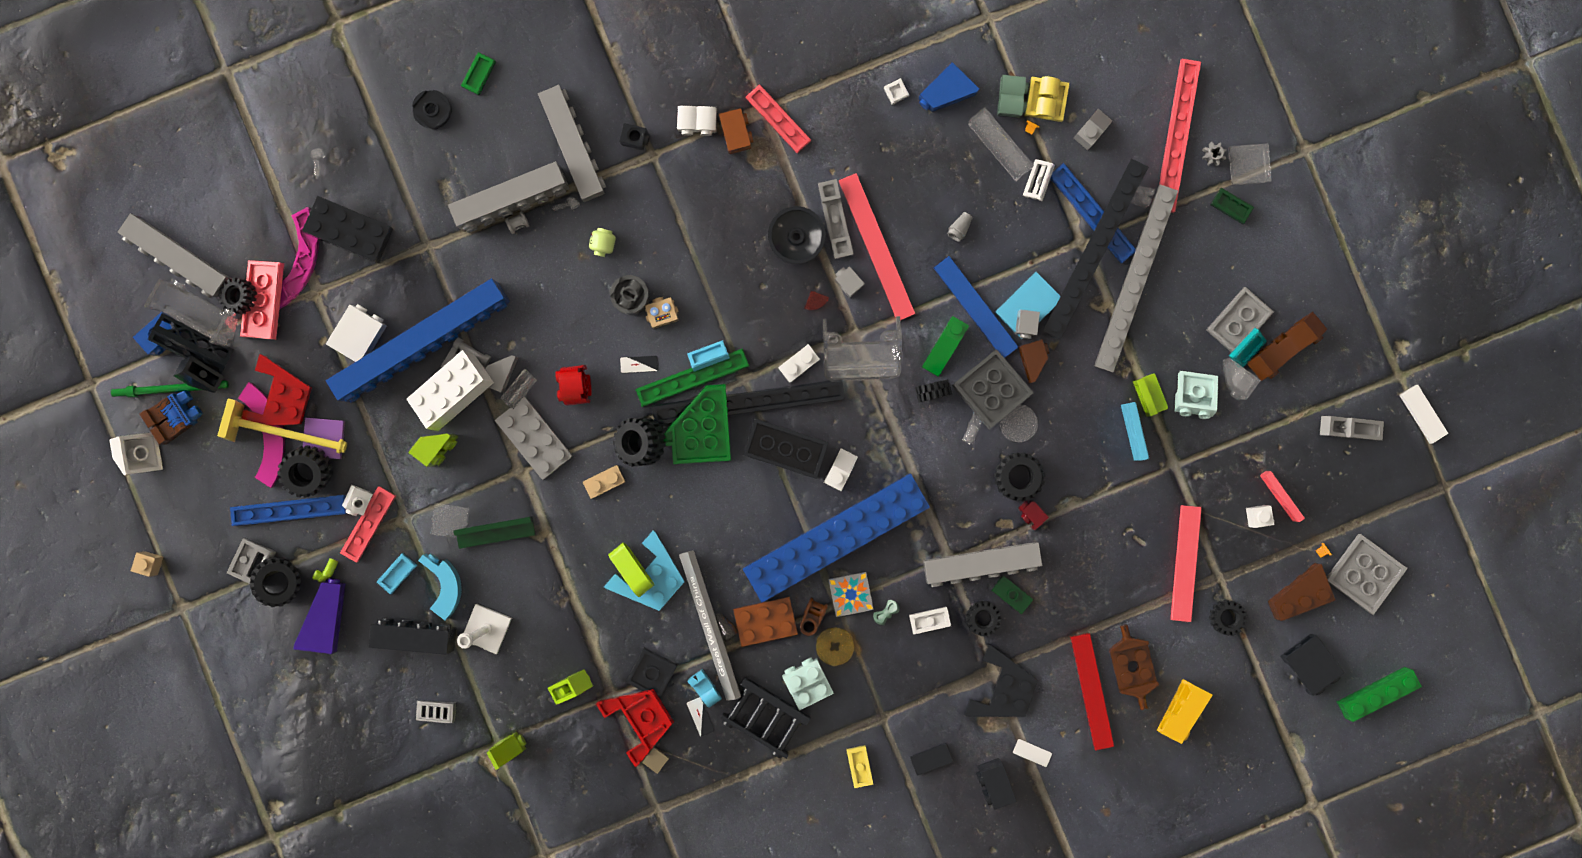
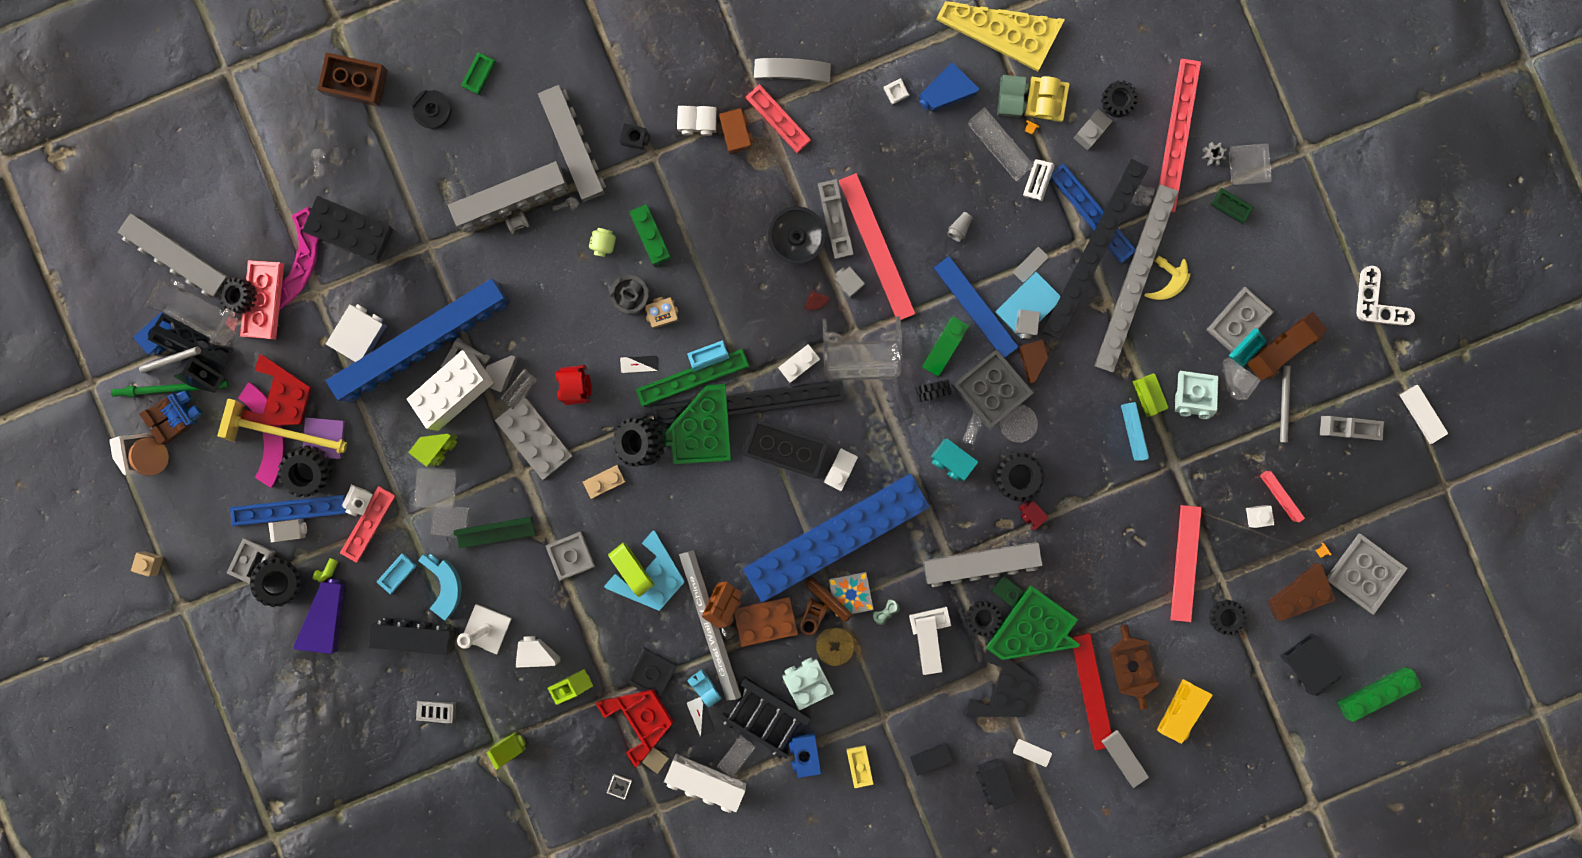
(148, 457): none -> nougat tile
(170, 359): none -> light grey bar
(287, 530): none -> white slope
(352, 79): none -> reddish brown brick
(435, 488): none -> clear tile
(535, 653): none -> white slope
(570, 555): none -> light grey tile
(619, 786): none -> tile
(650, 235): none -> green brick
(705, 783): none -> white brick
(722, 605): none -> dark orange brick
(736, 756): none -> clear plate
(792, 69): none -> light grey slope
(806, 767): none -> blue brick
(825, 596): none -> reddish brown axle
(928, 645): none -> white tile
(953, 460): none -> teal brick
(1008, 32): none -> light yellow wing
(1030, 264): none -> light grey sticker
(1033, 628): none -> green wing
(1108, 102): none -> black tyre
(1125, 759): none -> light grey tile
(1178, 282): none -> light yellow piece
(1285, 403): none -> light grey bar
(1374, 308): none -> white beam

